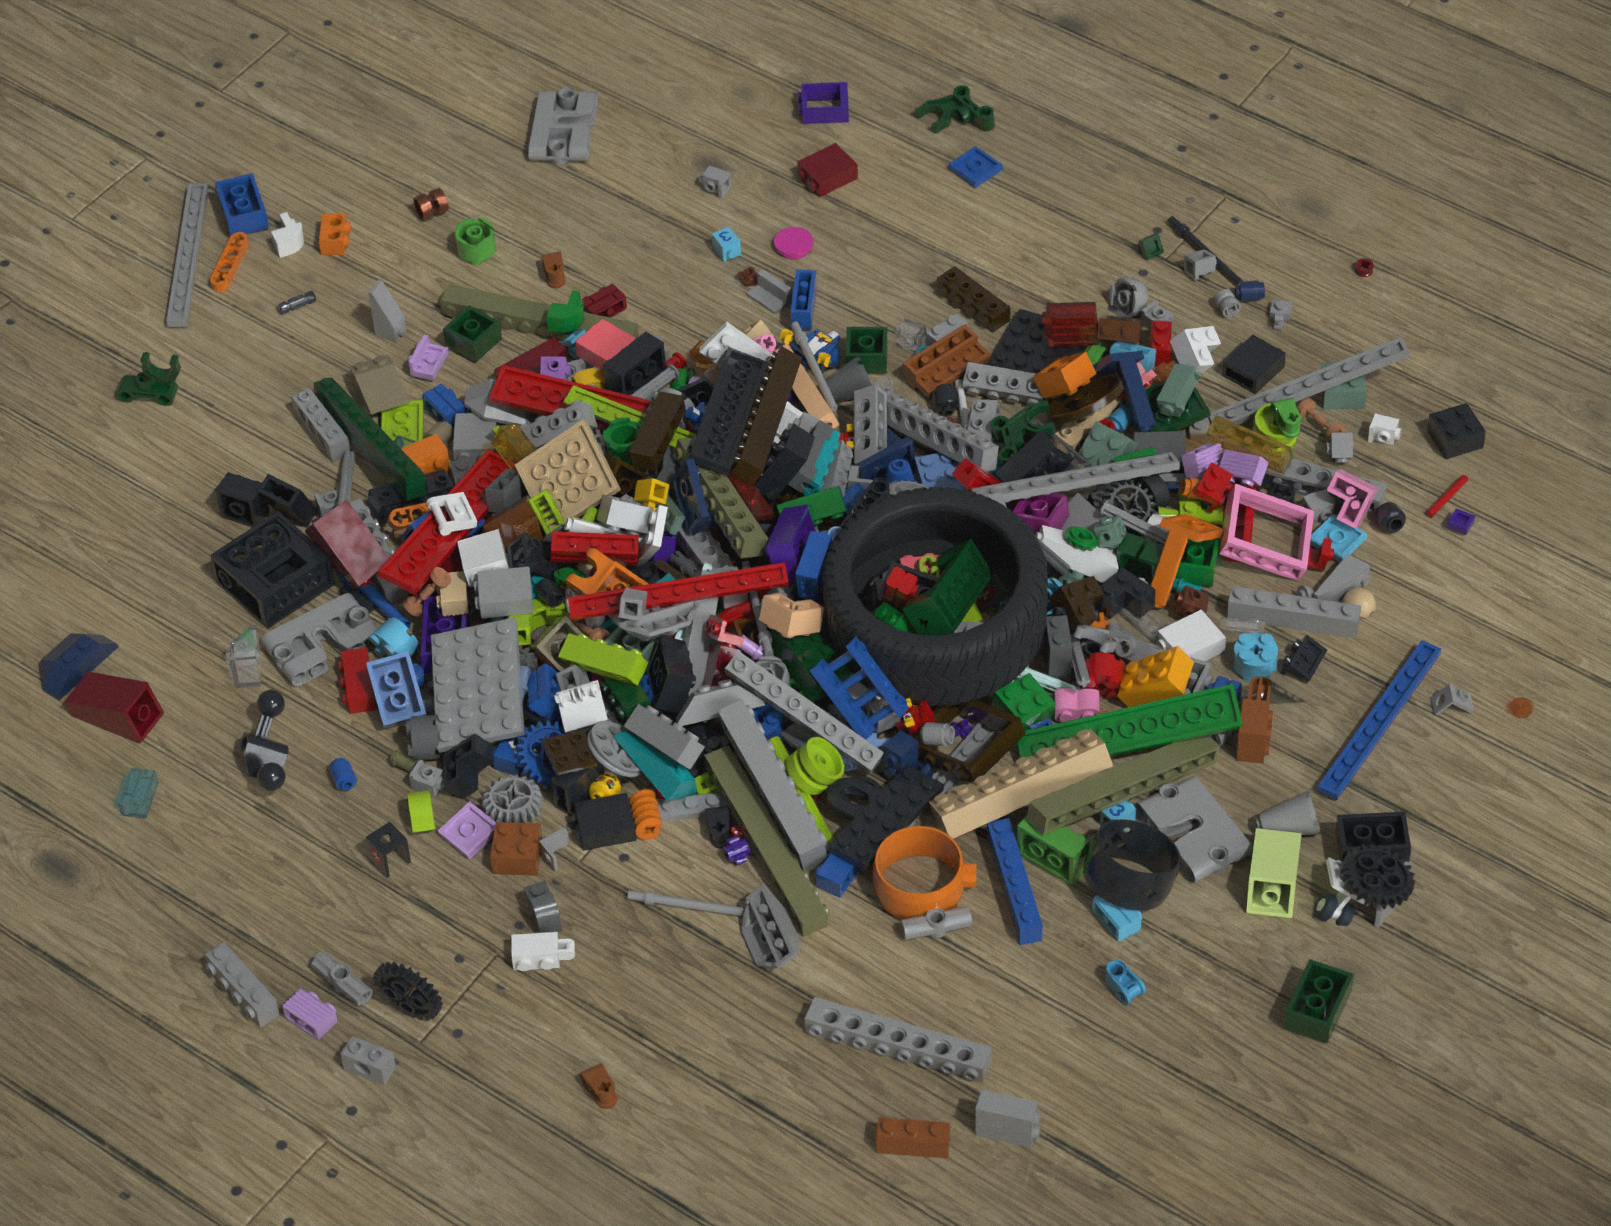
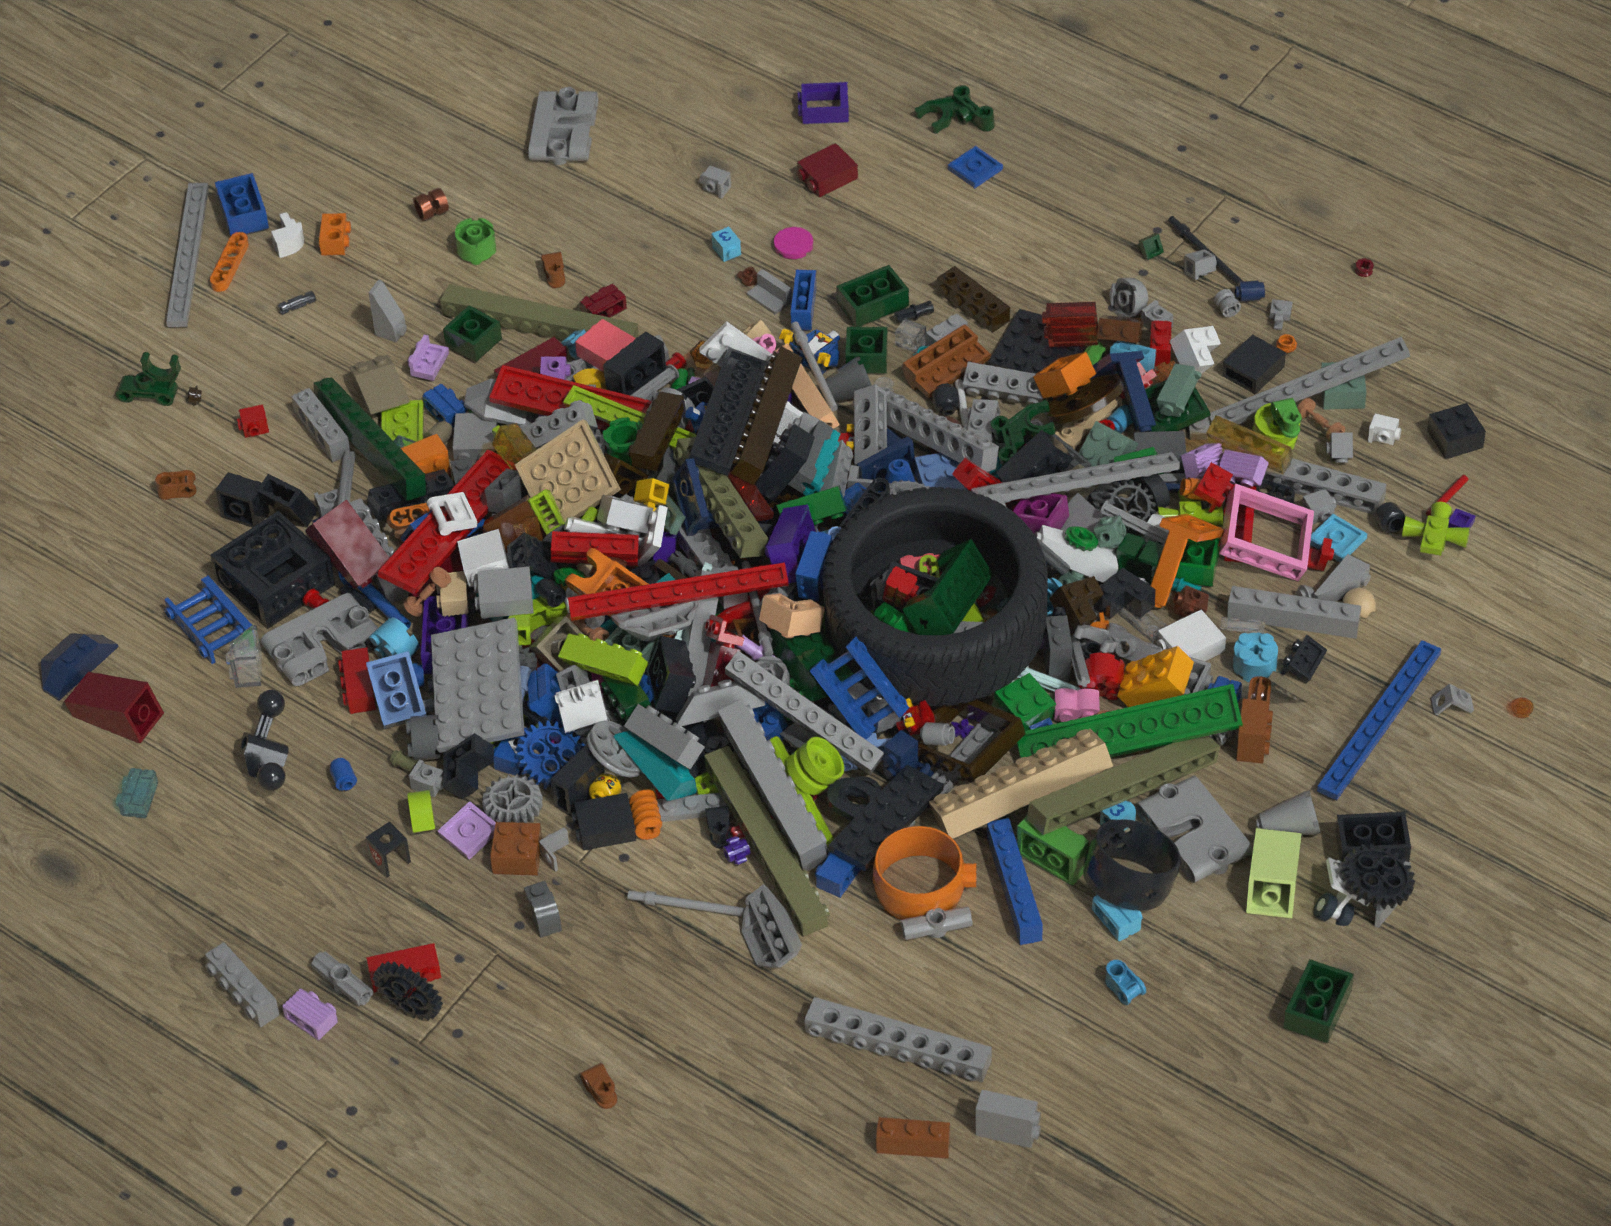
(173, 484): none -> dark orange piece
(194, 395): none -> dark brown plate
(220, 603): none -> blue fence
(253, 421): none -> red brick
(314, 599): none -> red bush
(368, 1060): light grey brick -> none
(419, 958): none -> red brick
(540, 951): white brick -> none
(566, 317): green brick -> none
(567, 752): dark brown bracket -> none
(633, 604): light grey brick -> none
(872, 296): none -> dark green brick
(914, 311): none -> black axle
(1286, 343): none -> orange plate
(1357, 496): bright pink brick -> none
(1436, 530): none -> lime brick

